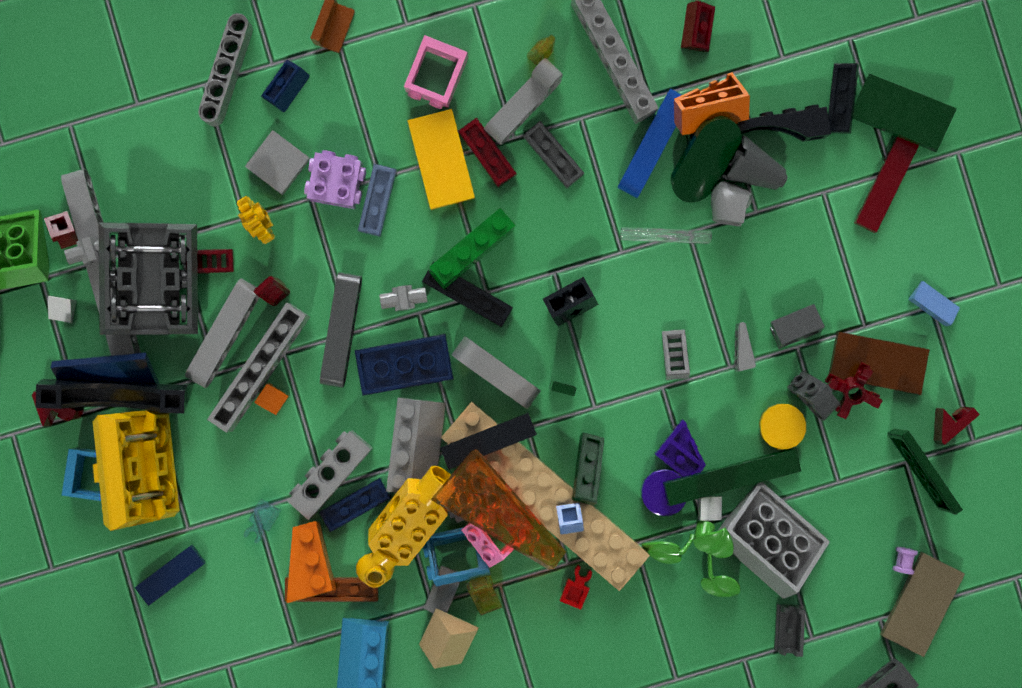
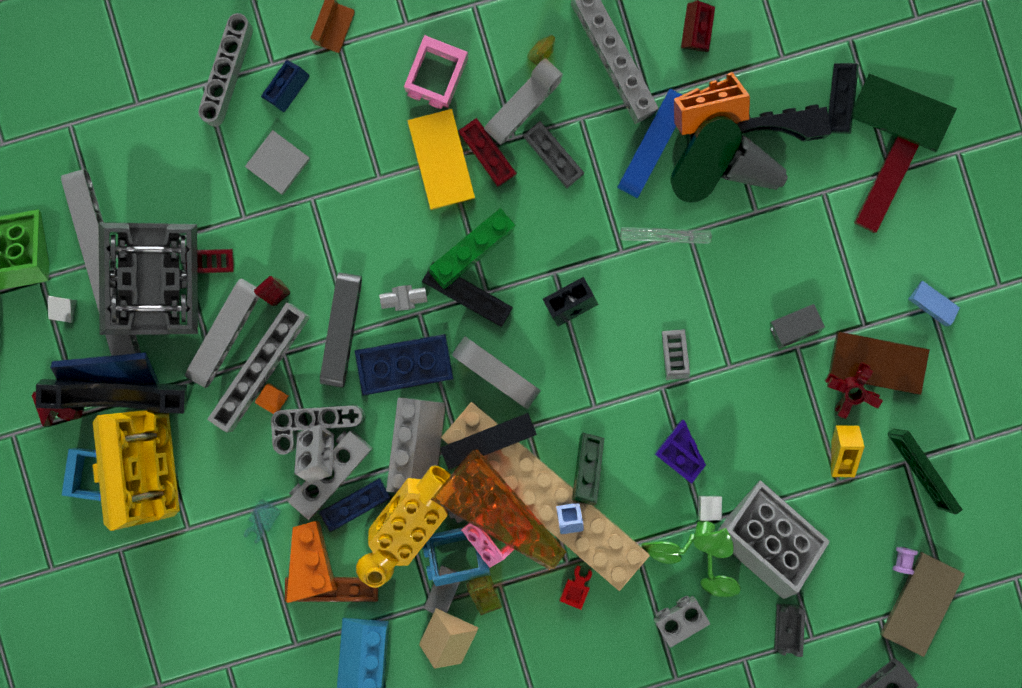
(61, 229): dark red brick -> none
(86, 251): light grey axle -> none
(170, 575): dark blue tile -> none
(255, 219): yellow gear -> none
(314, 453): none -> light grey brick
(318, 417): none -> light grey beam
(335, 179): lavender brick -> none
(377, 200): sand blue tile -> none
(562, 388): dark green tile -> none
(654, 495): dark purple tile -> none
(684, 626): none -> light grey brick
(729, 203): light grey piece -> none
(731, 476): dark green tile -> none
(744, 355): light grey slope -> none
(782, 426): yellow tile -> none
(814, 395): dark grey pin -> none
(846, 450): none -> yellow slope
(948, 427): dark red slope -> none

